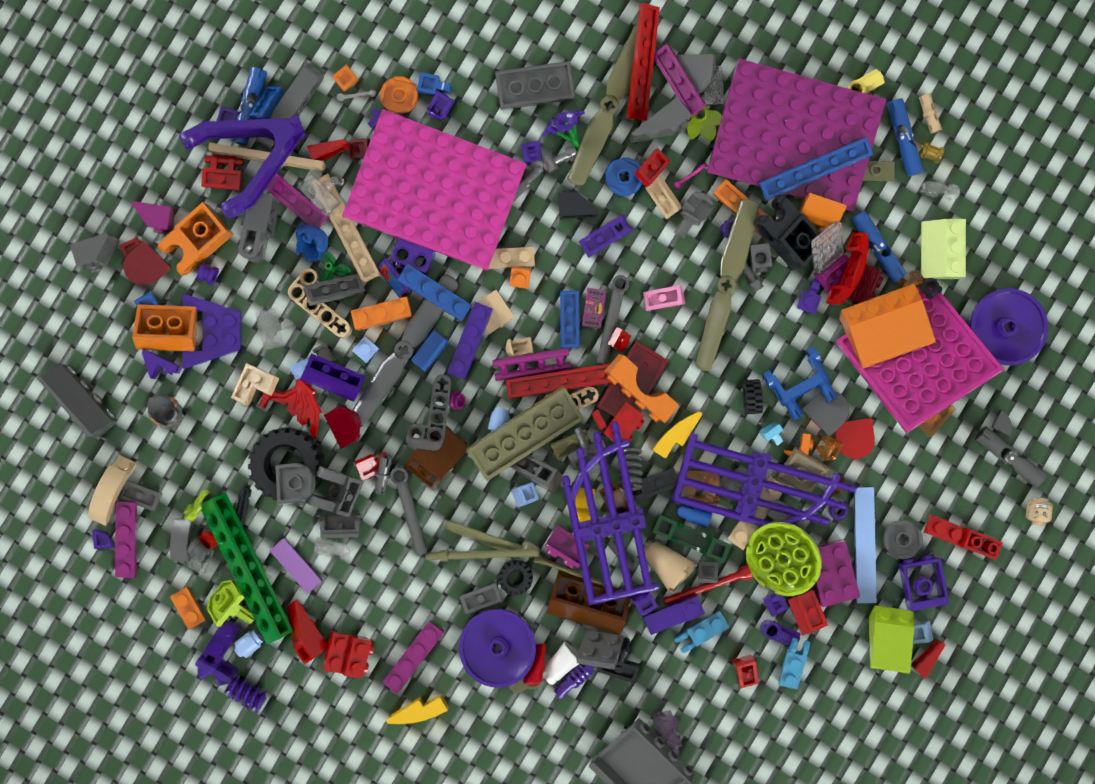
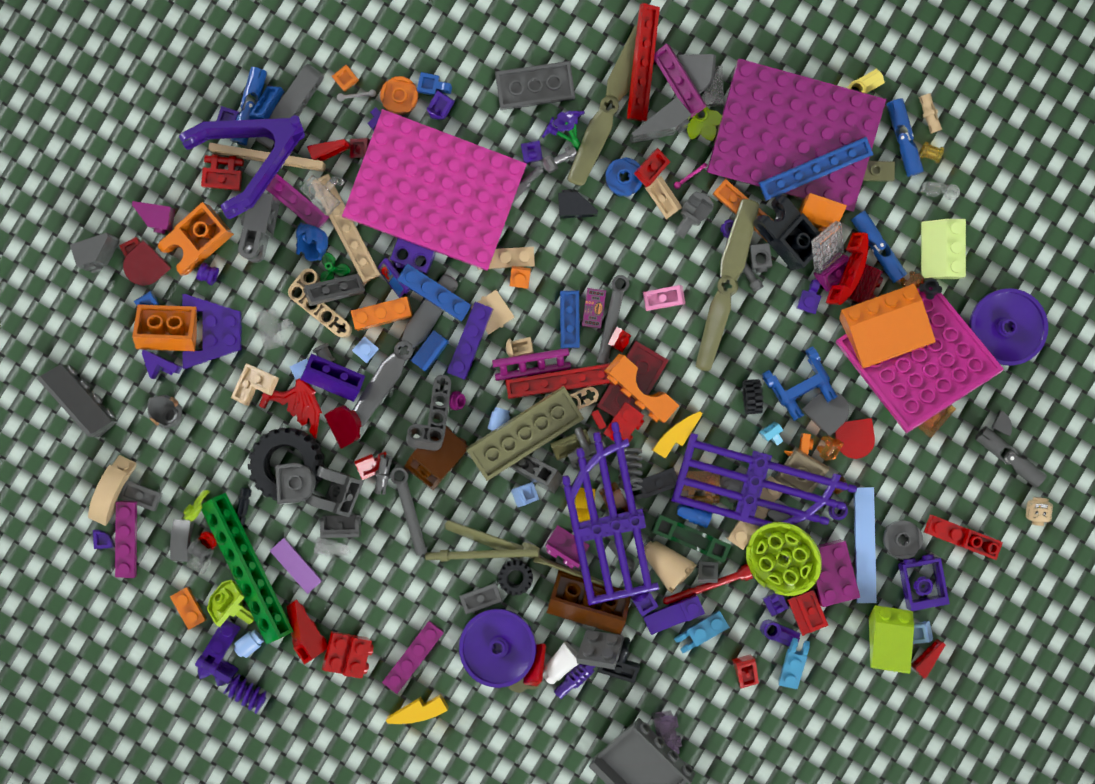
(605, 236): dark purple plate -> none

